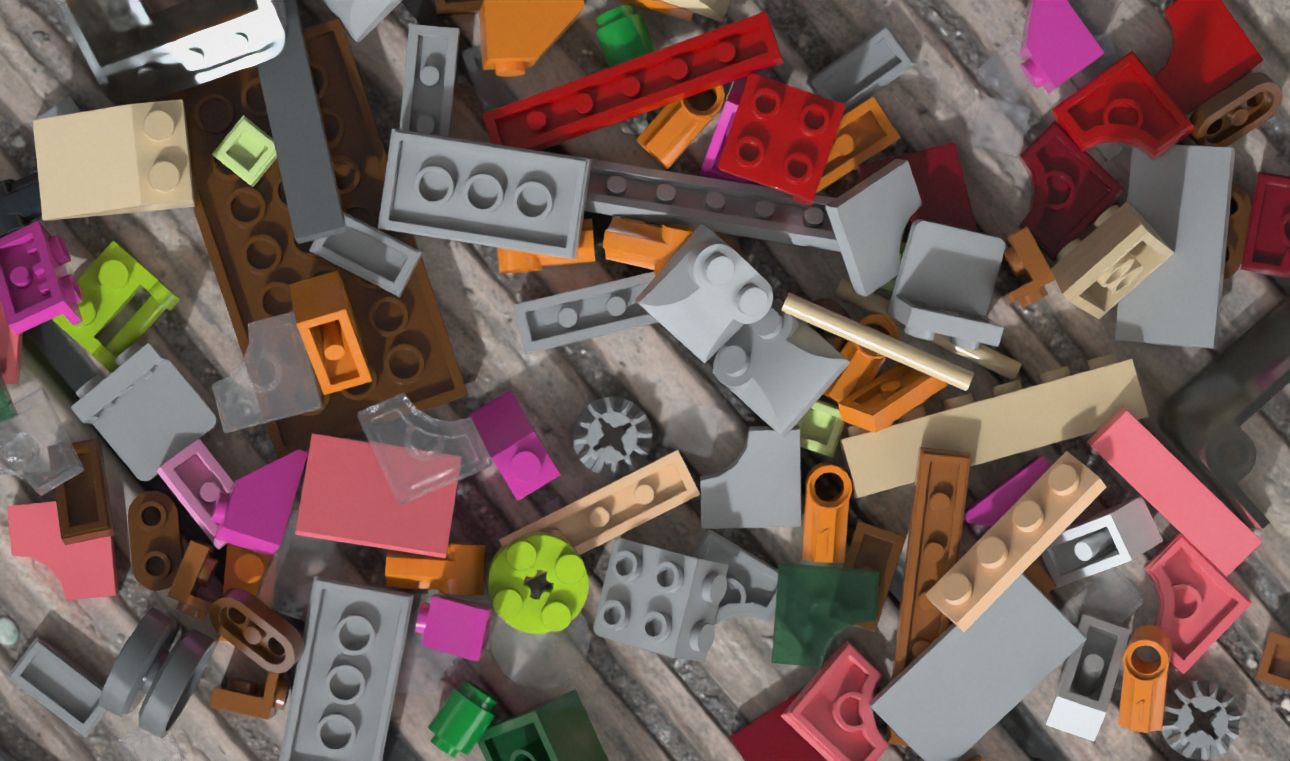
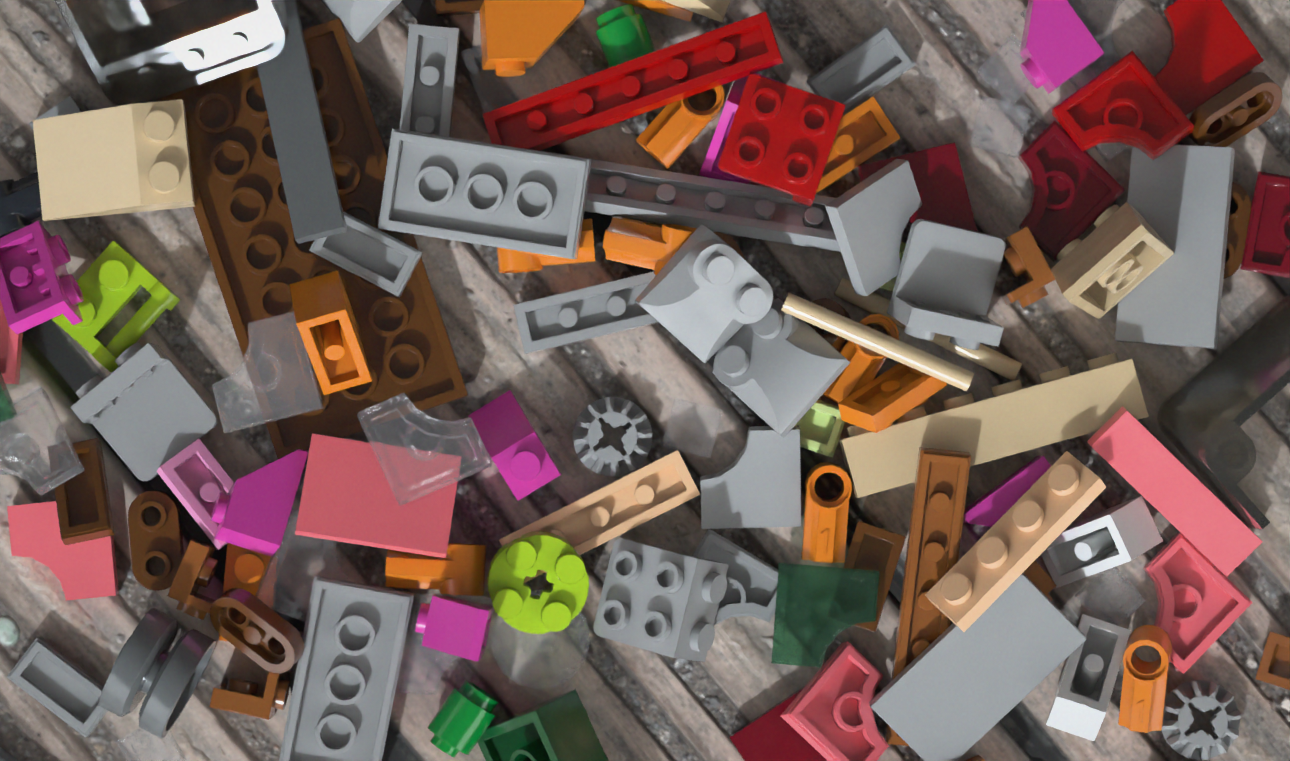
(247, 151): yellowish green tile -> none

